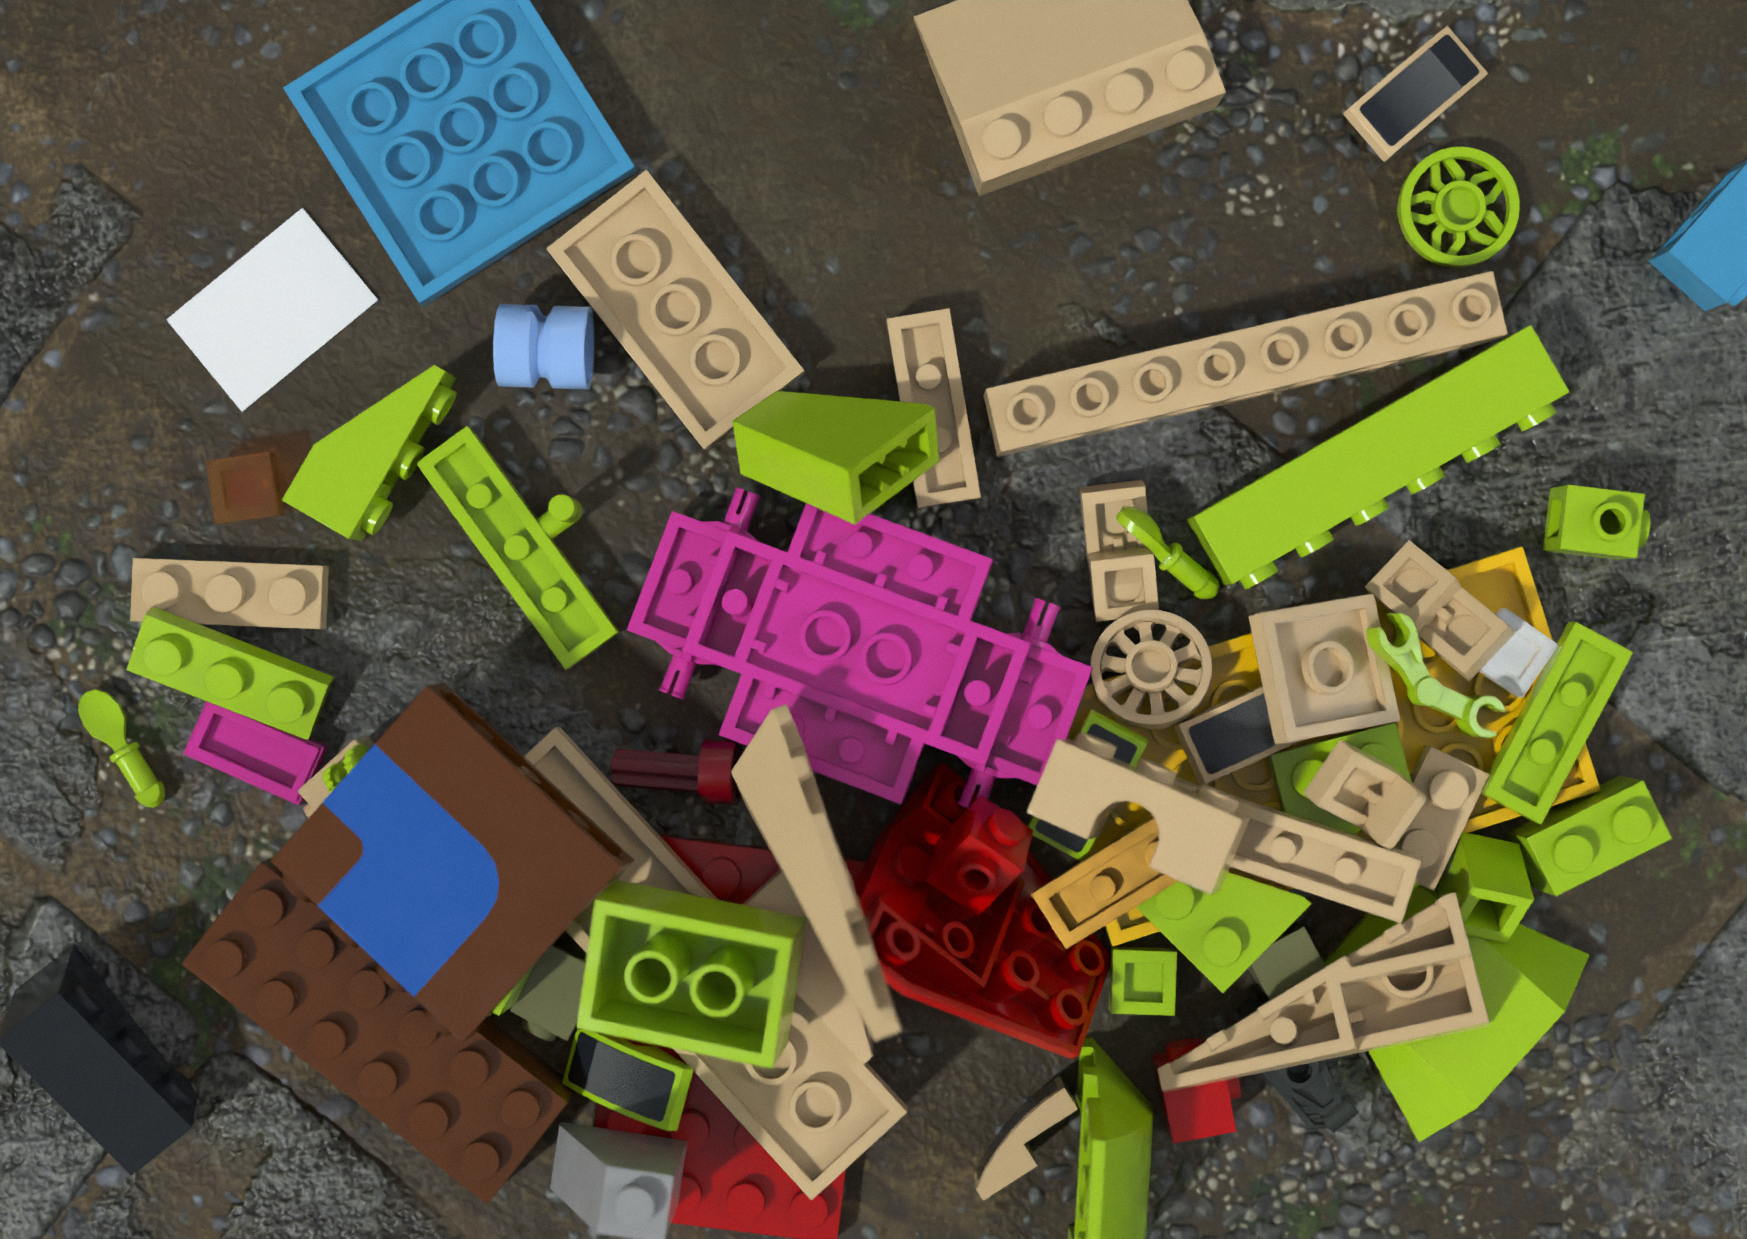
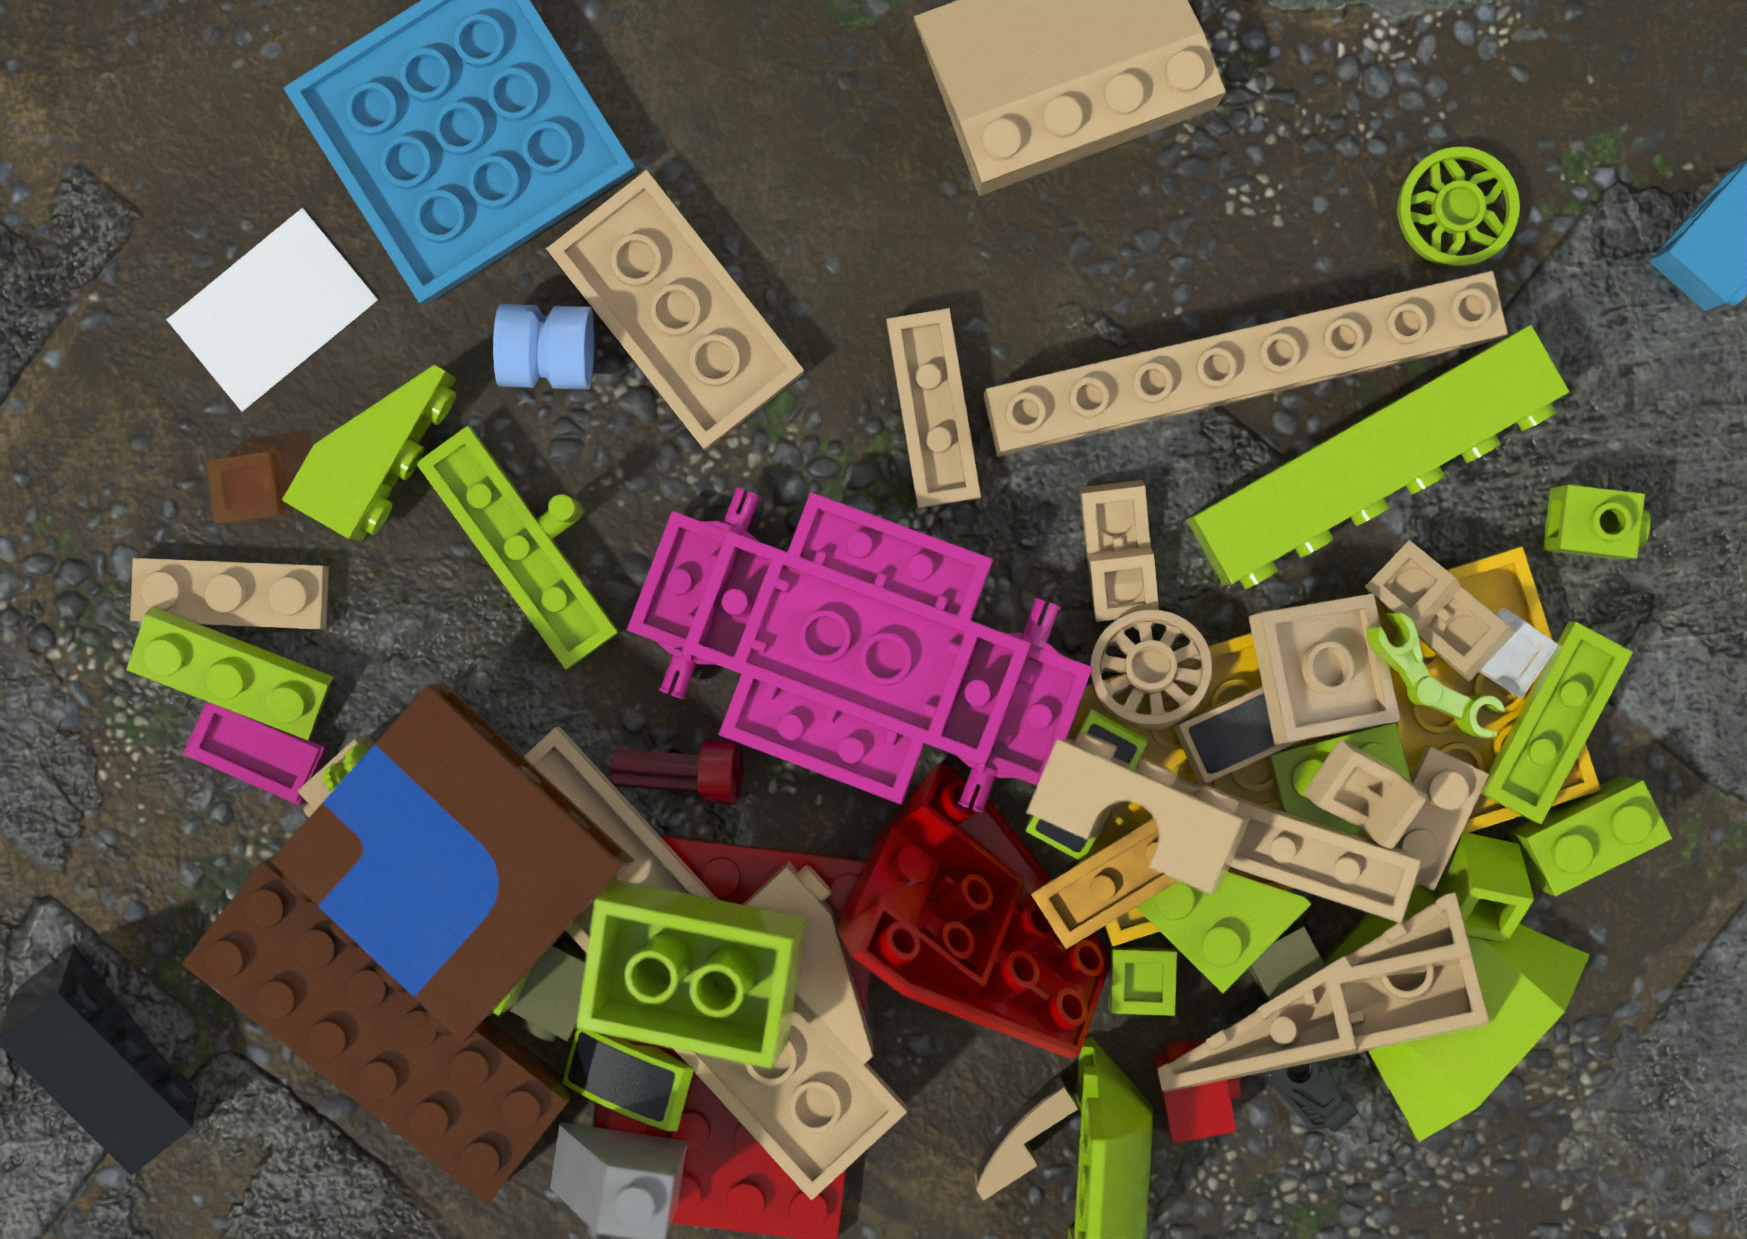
(107, 723): lime piece -> none
(792, 819): tan wedge -> none
(836, 449): lime slope -> none
(979, 855): red brick -> none
(1169, 557): lime piece -> none
(1415, 93): slope -> none

